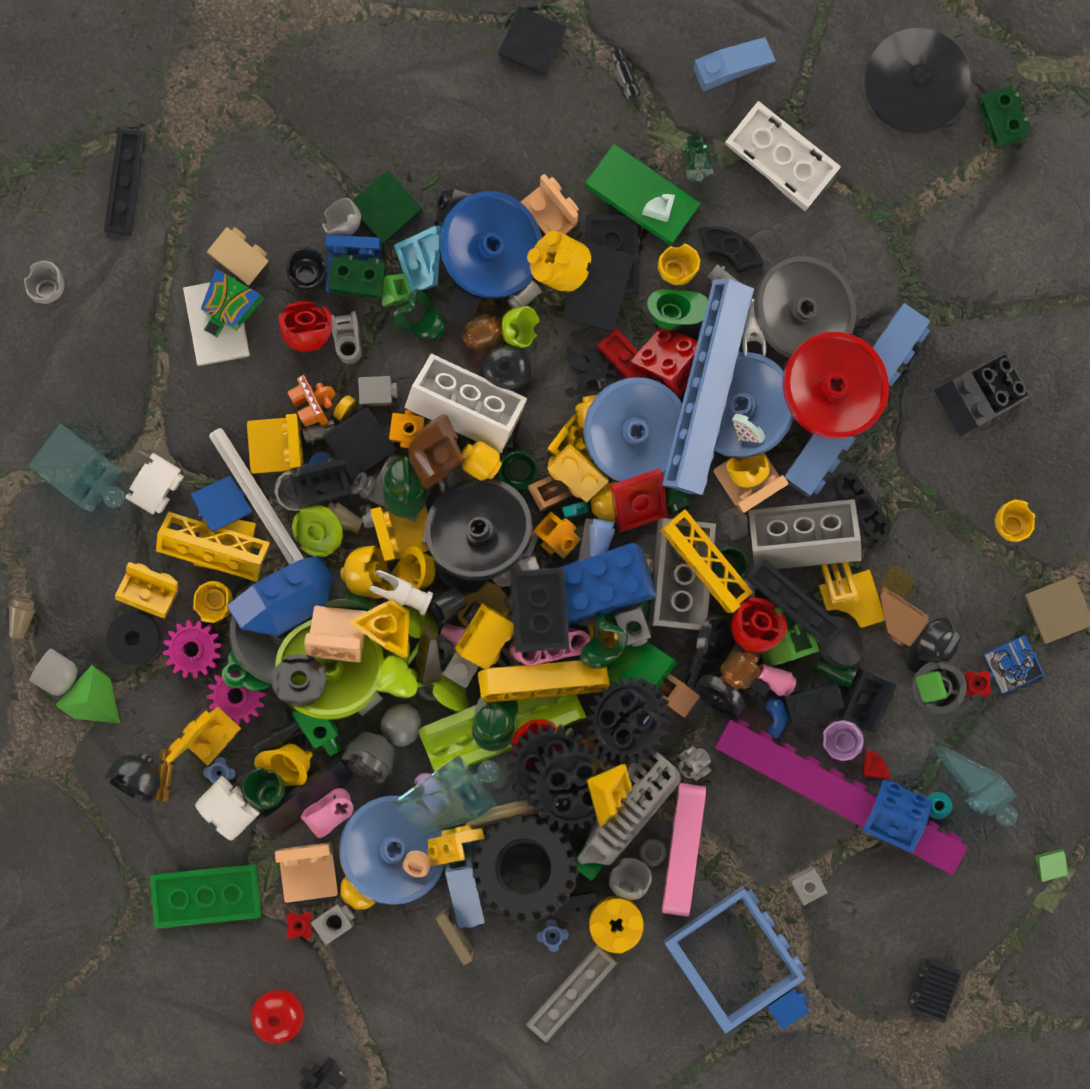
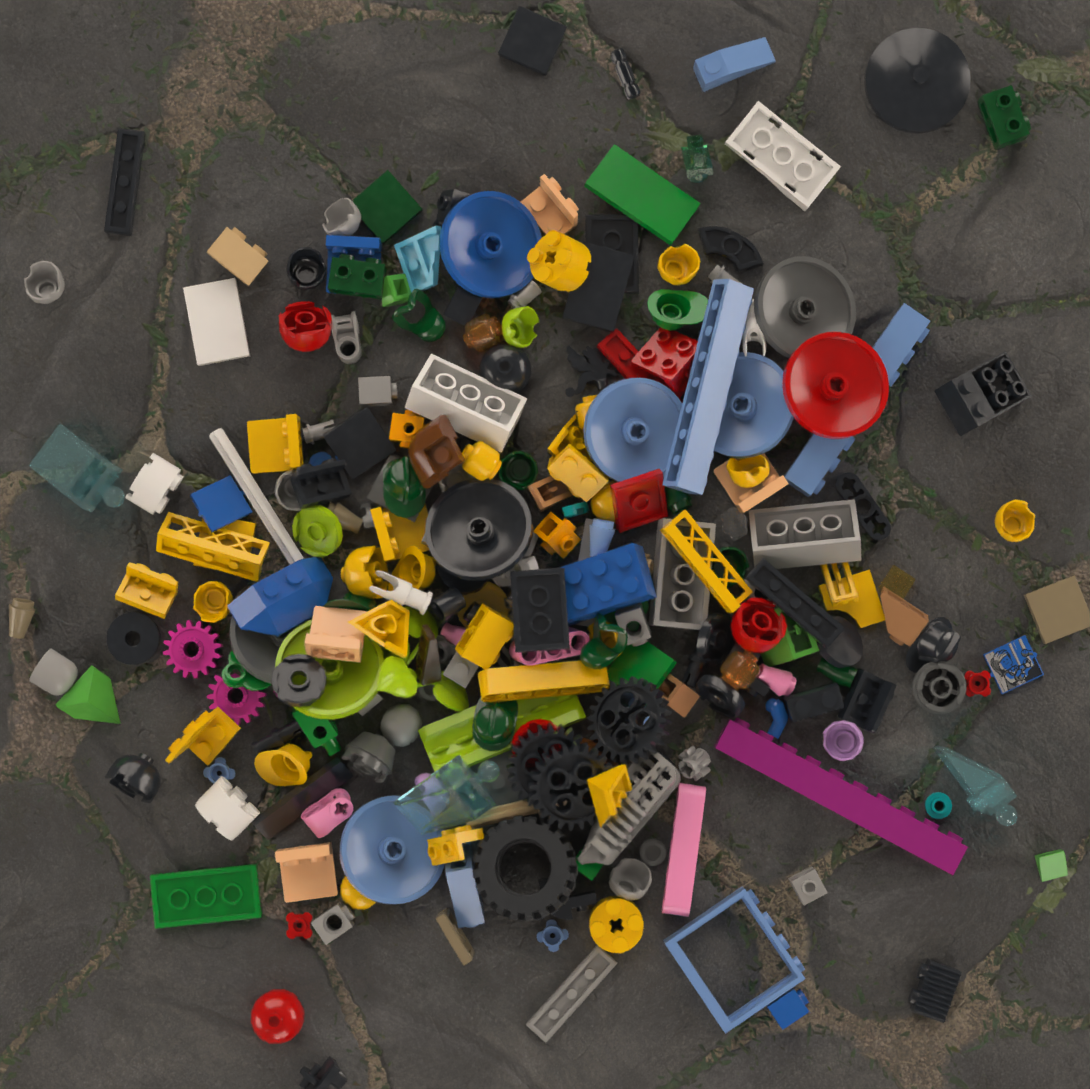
(165, 770): pearl gold axle -> none
(228, 303): torso -> none
(263, 788): dark green hair -> none
(304, 393): orange hips -> none
(345, 408): yellow tile -> none
(363, 485): dark grey bush -> none
(417, 863): light nougat tile -> none
(659, 207): light aqua tile -> none
(746, 430): light aqua tile -> none
(875, 766): red tile -> none
(898, 816): blue bracket -> none
(931, 687): bright green slope -> none

